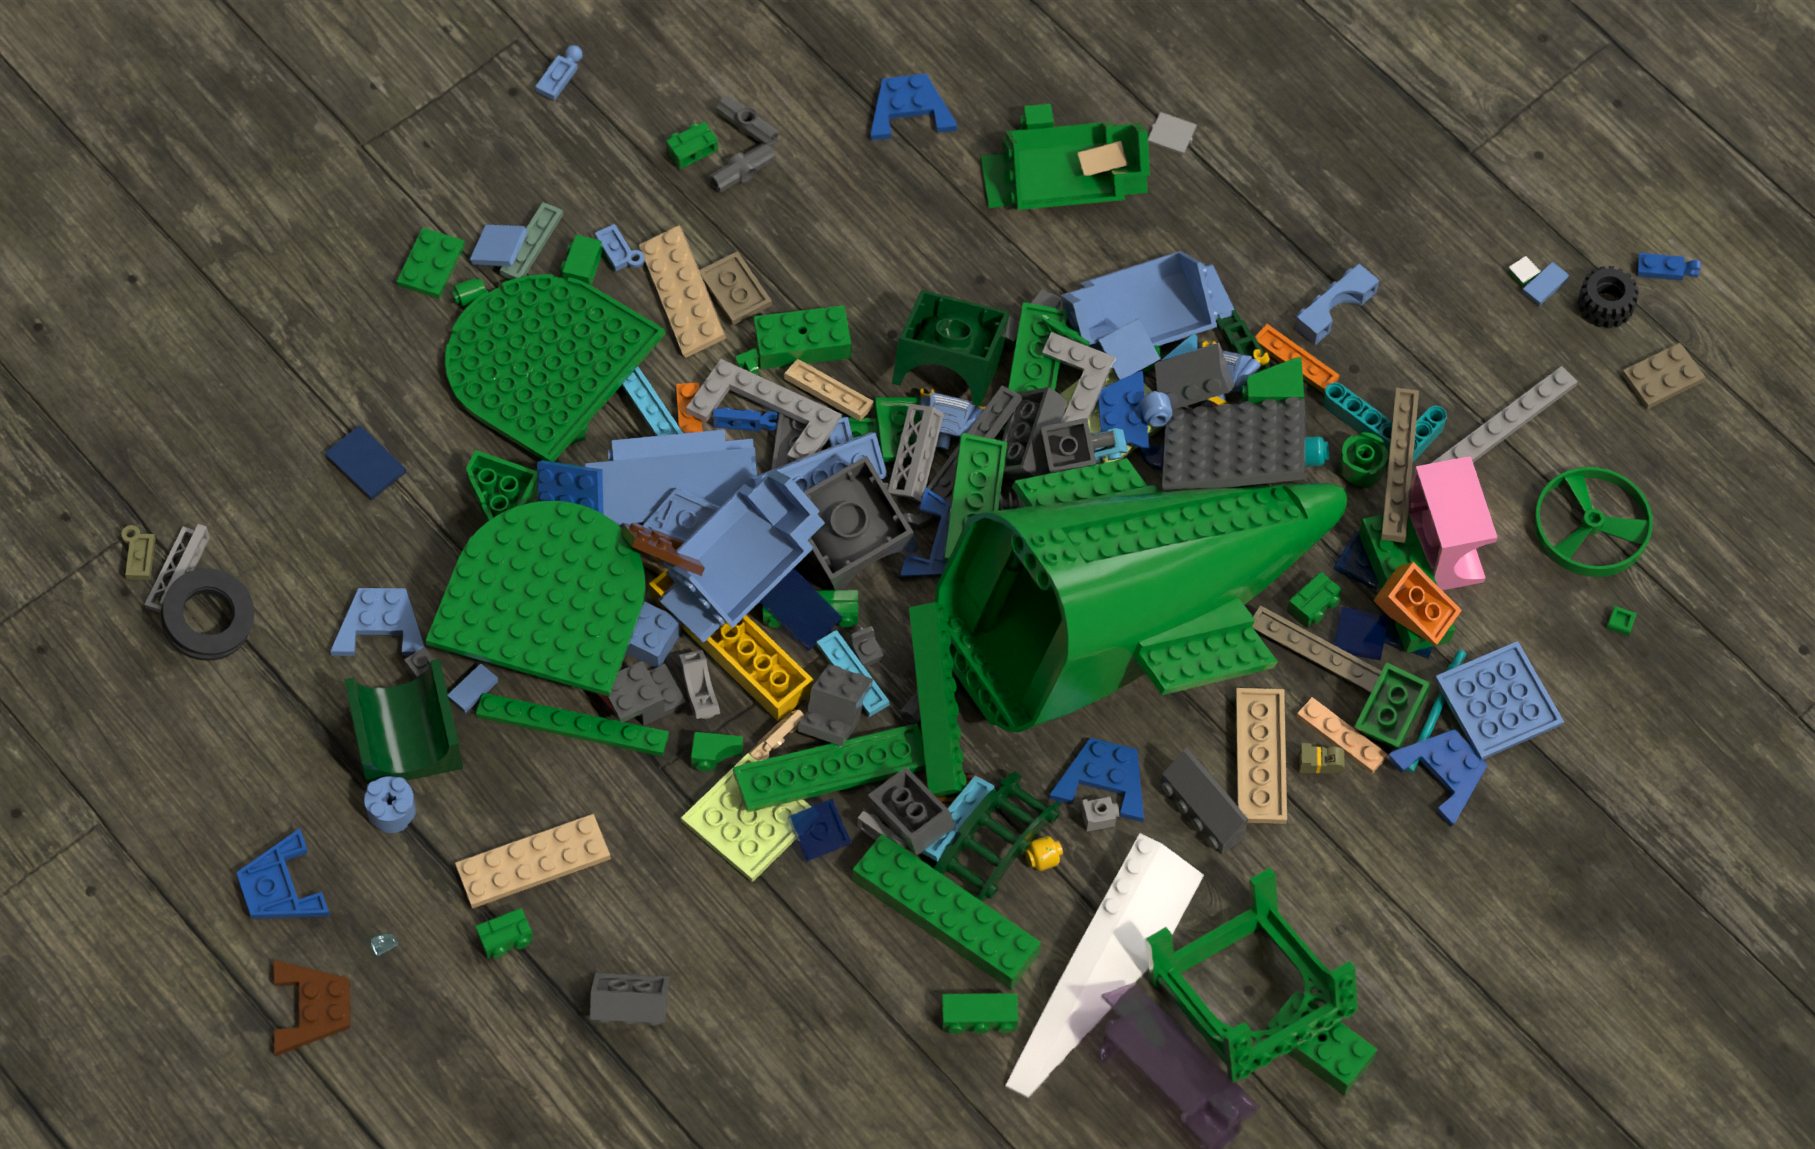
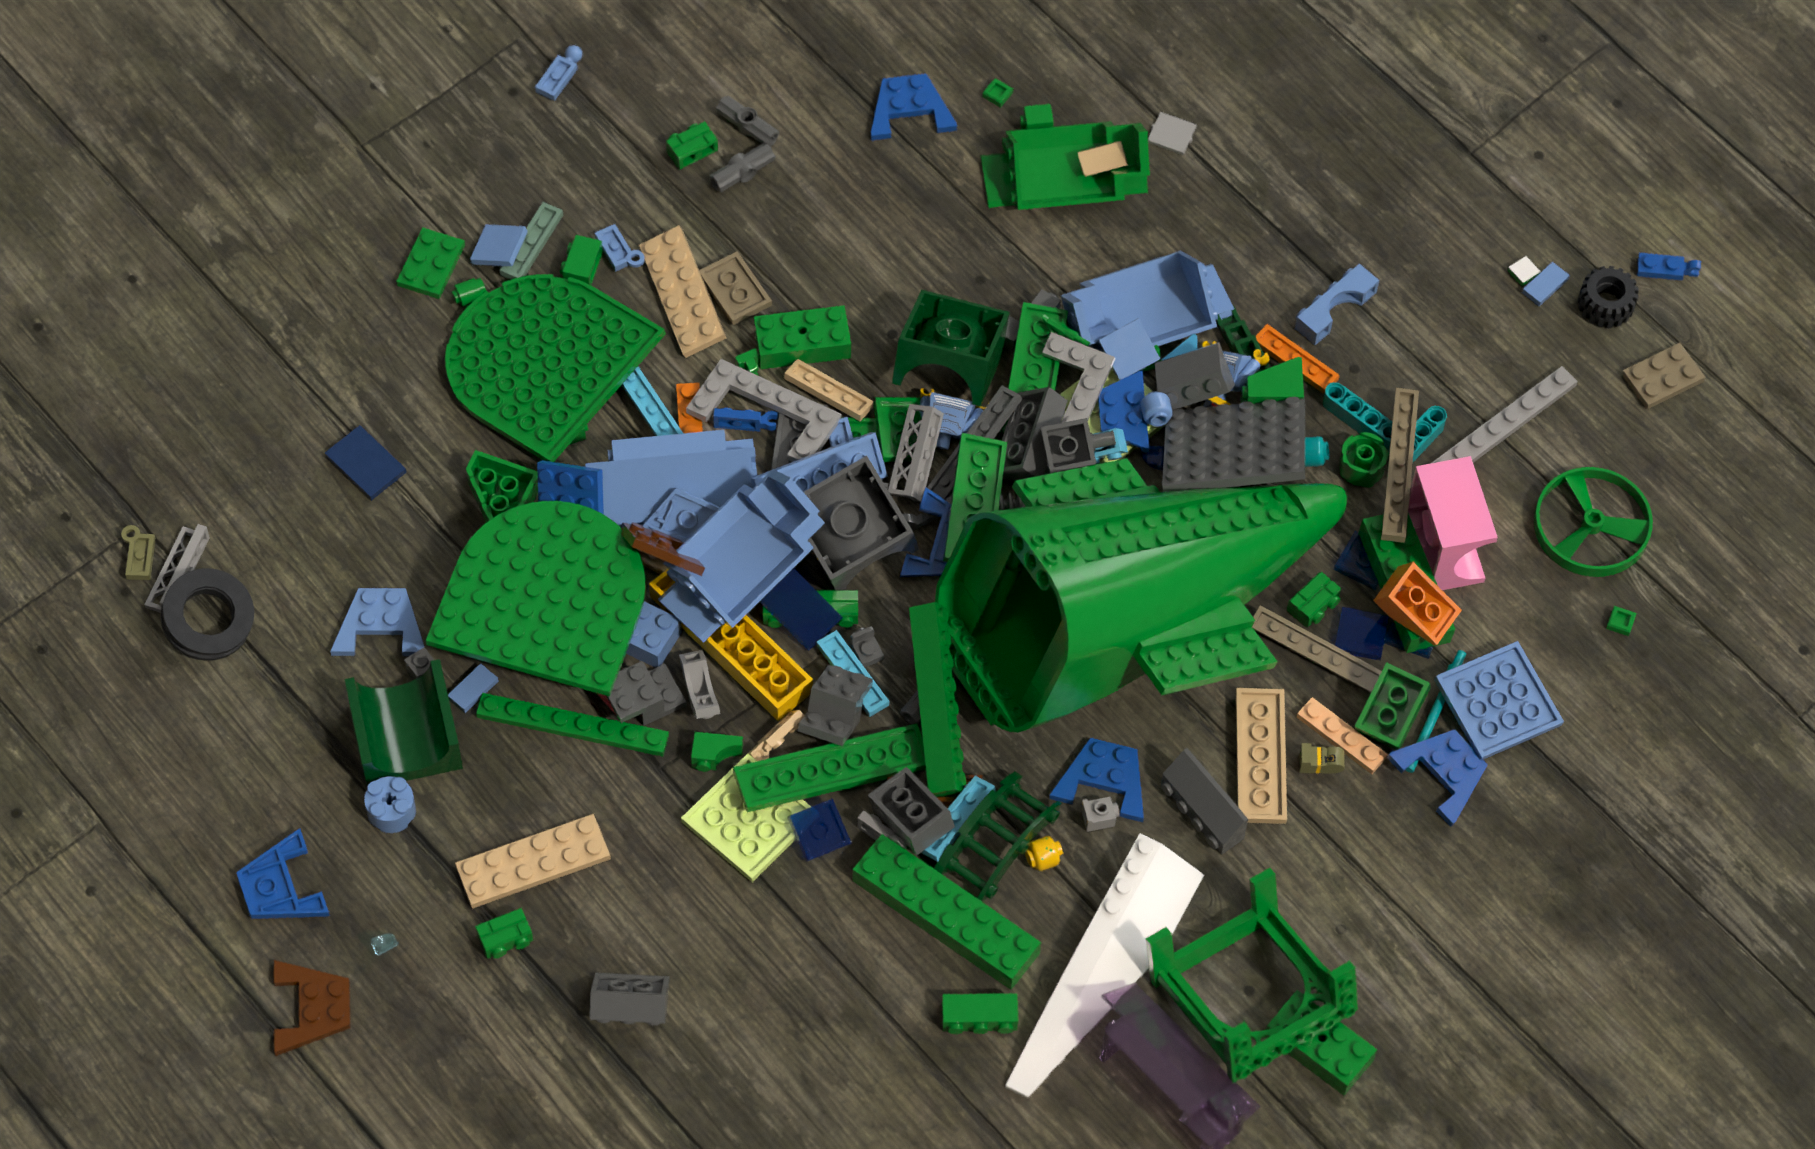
(997, 92): none -> green tile

